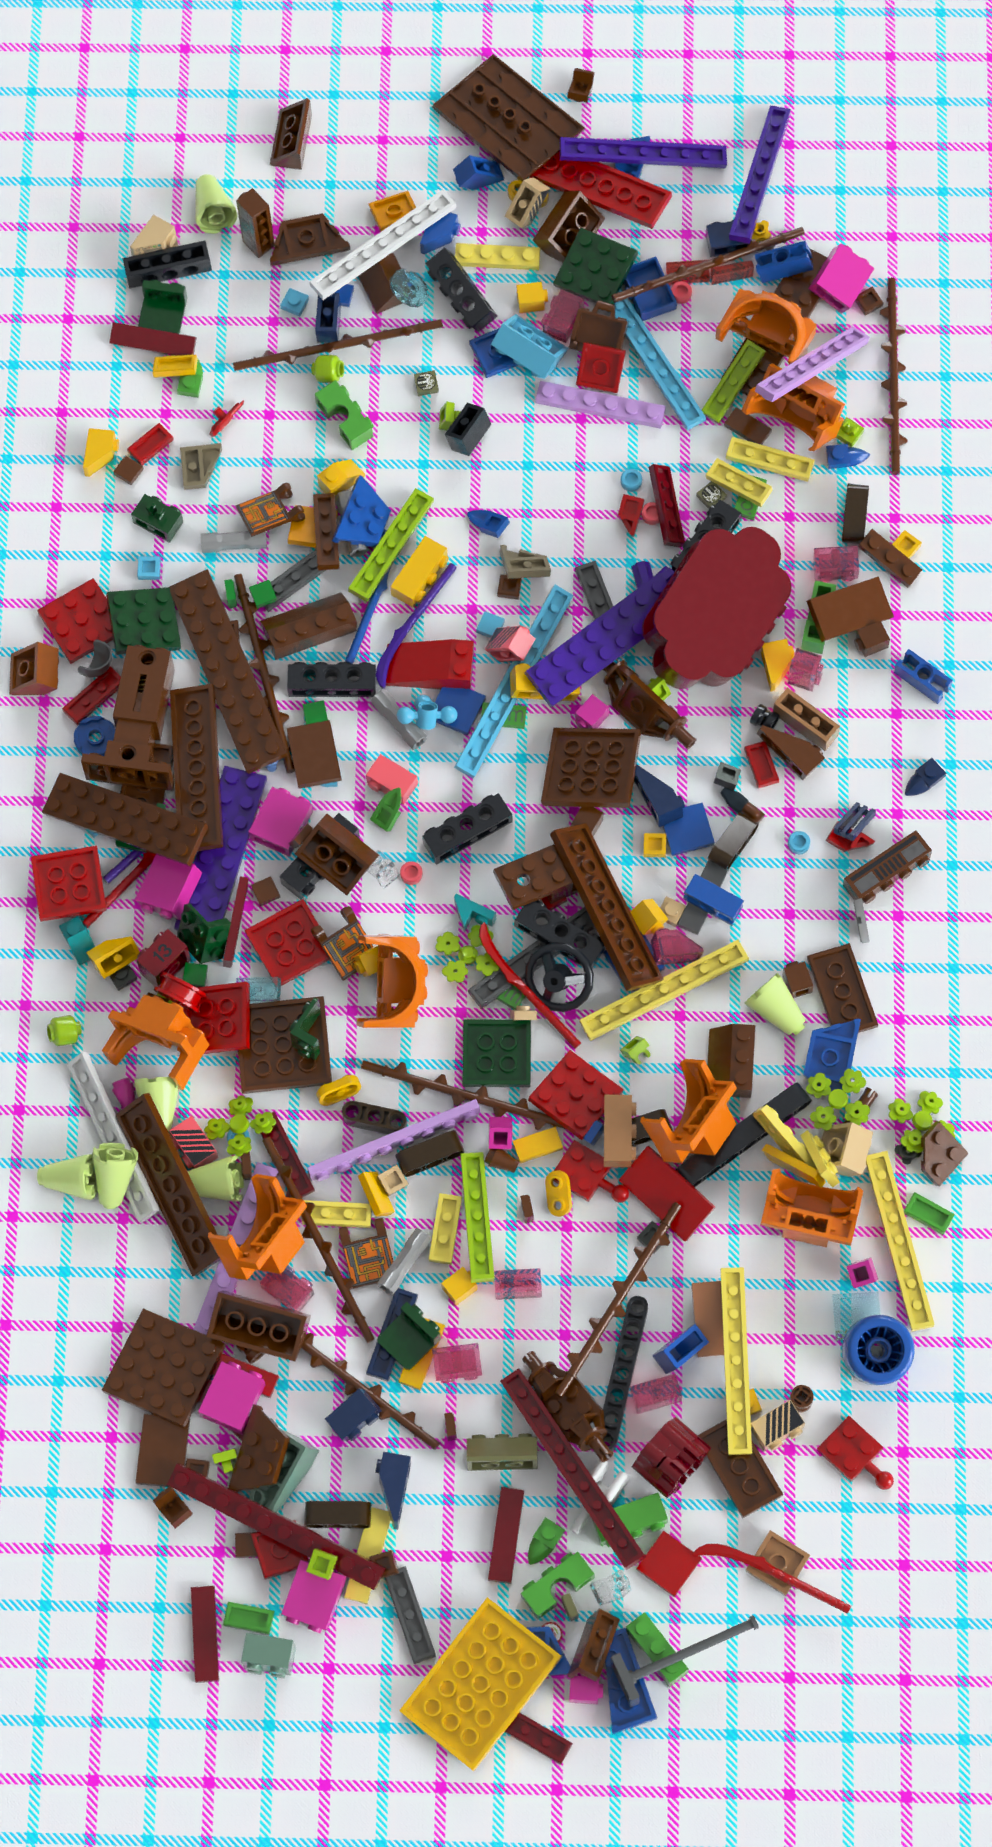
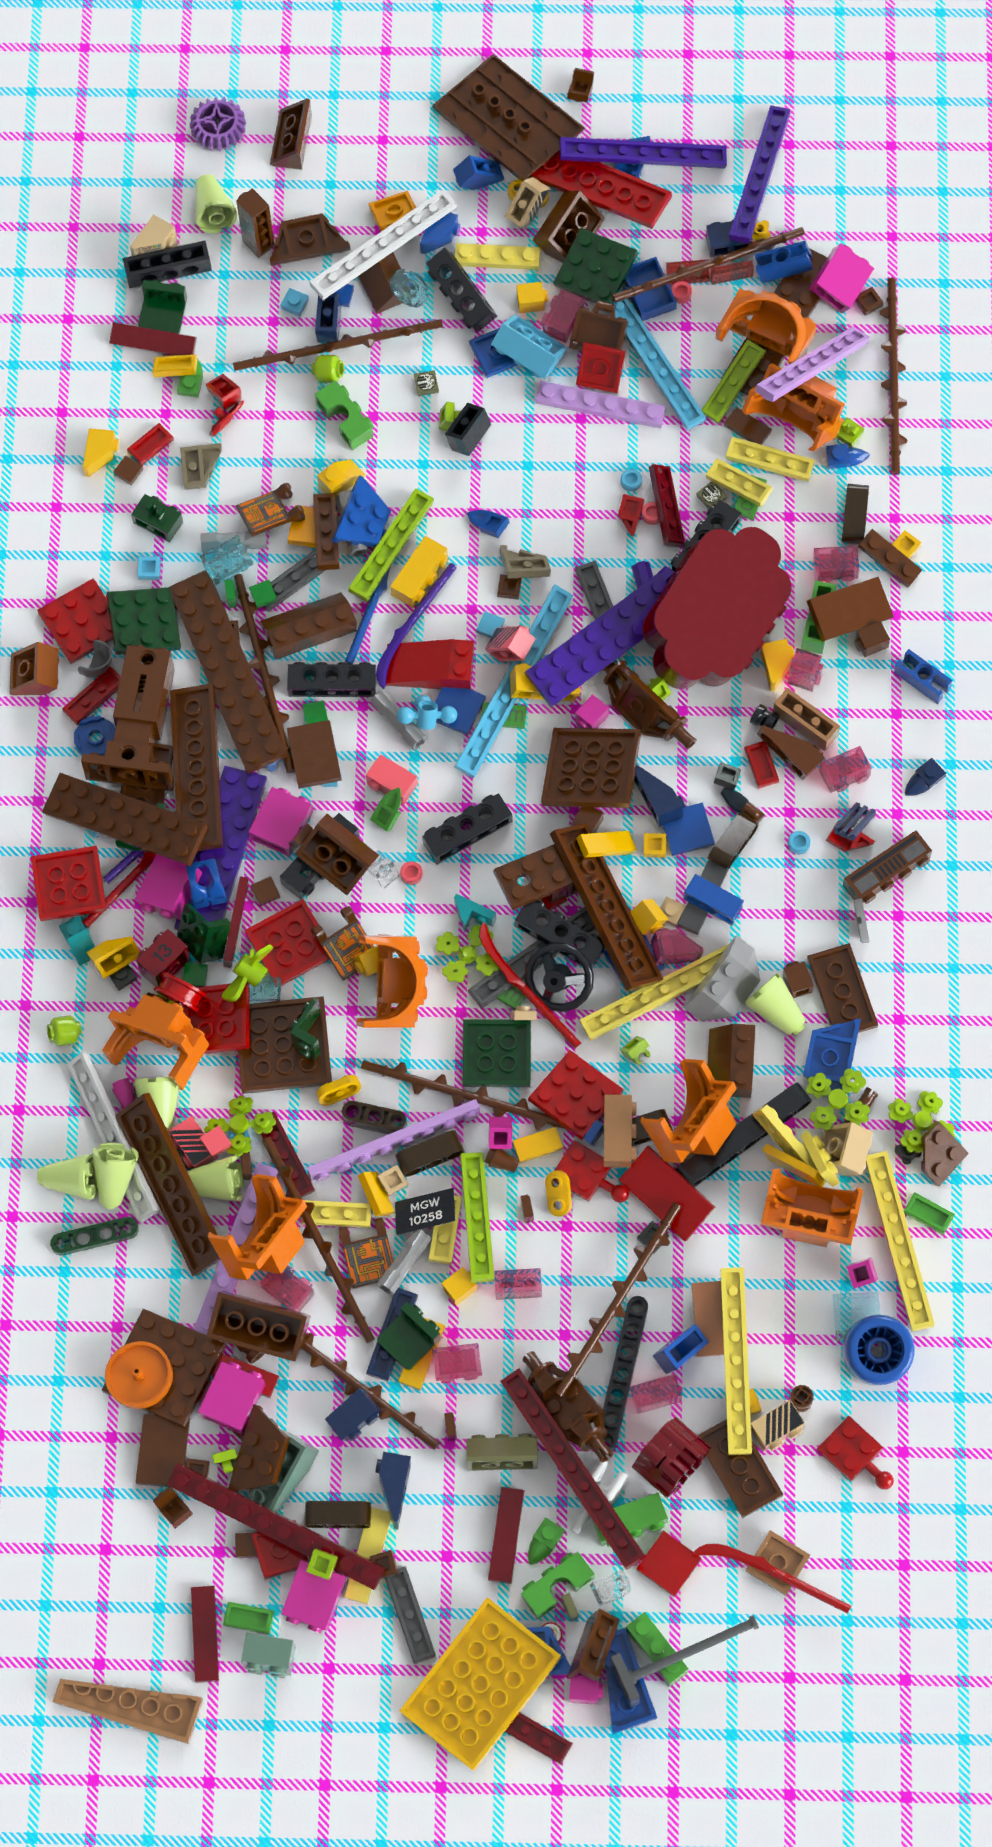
(95, 1239): none -> dark green beam
(138, 1375): none -> orange piece
(149, 1711): none -> medium nougat wing
(204, 896): none -> blue piece
(215, 1141): none -> coral tile
(225, 391): none -> red slope
(226, 560): none -> clear light blue brick
(230, 125): none -> medium lavender gear
(248, 971): none -> lime piece
(425, 1211): none -> black sticker
(606, 844): none -> yellow tile
(726, 984): none -> light grey wedge
(845, 770): none -> clear pink brick

